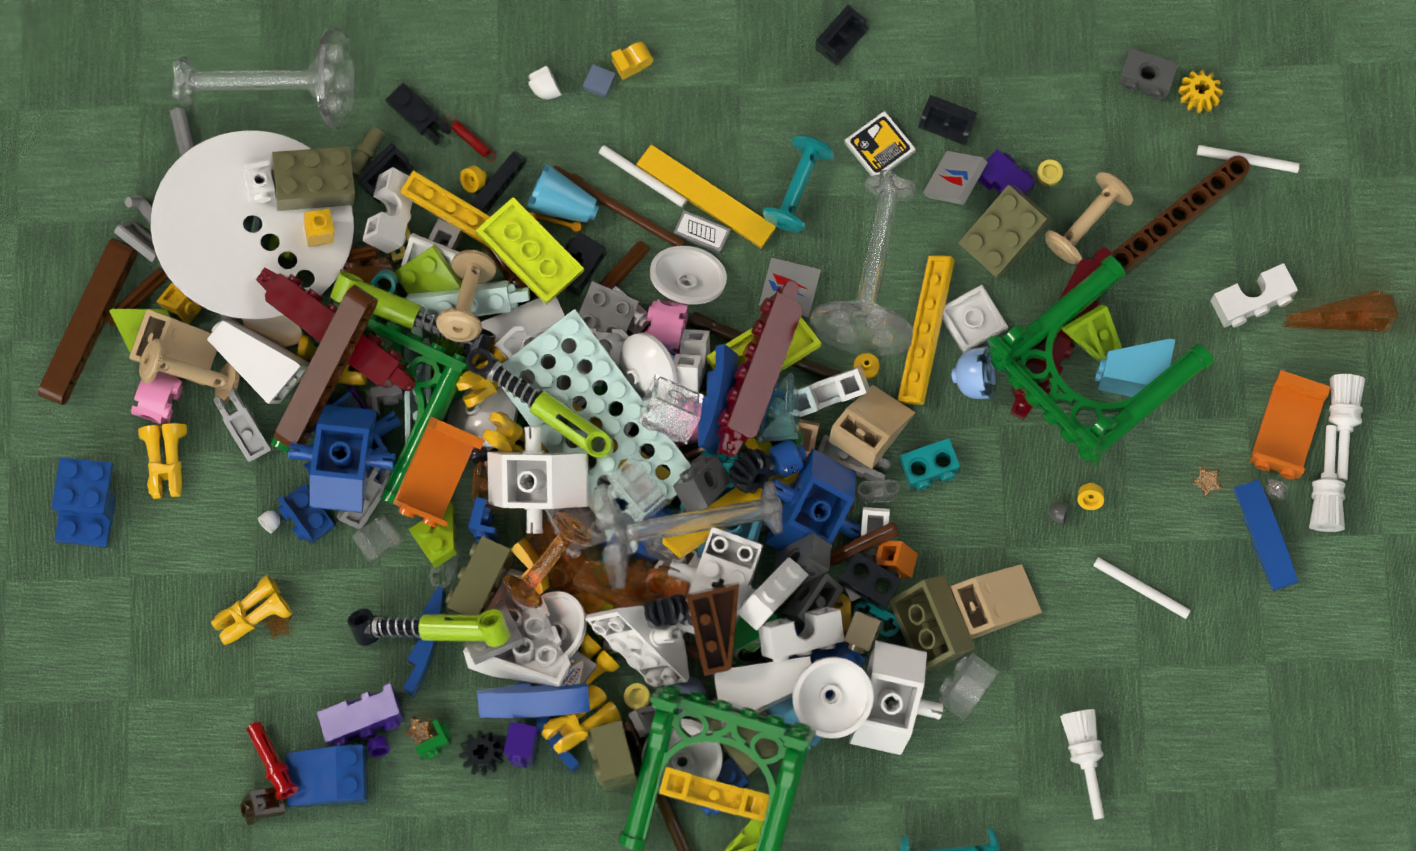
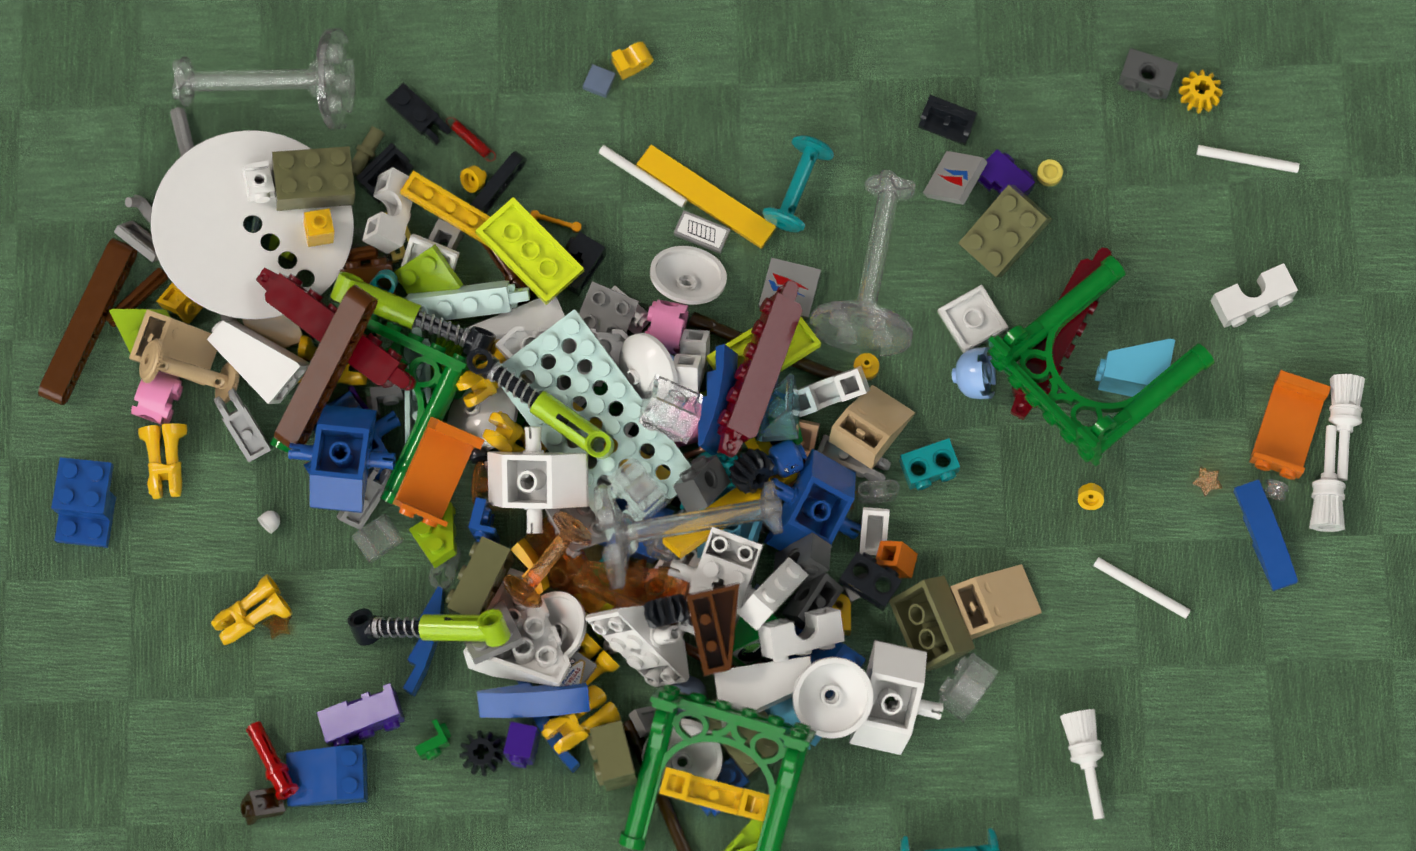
(310, 522): blue bracket -> none
(378, 746): dark purple hinge -> none
(419, 730): clear orange piece -> none
(460, 323): tan hose -> none
(544, 84): white piece -> none
(561, 198): medium azure cone -> none
(623, 210): reddish brown bar -> none
(625, 265): reddish brown axle -> none
(637, 696): light yellow tile -> none
(841, 35): black hinge -> none
(863, 632): dark tan brick -> none
(864, 543): reddish brown axle -> none
(880, 145): tile -> none
(883, 615): teal beam -> none
(926, 330): yellow tile -> none
(1059, 512): dark grey hinge -> none
(1094, 332): lime wing -> none
(1112, 191): tan hose -> none
(1187, 208): reddish brown beam -> none
(1360, 313): clear orange wedge -> none

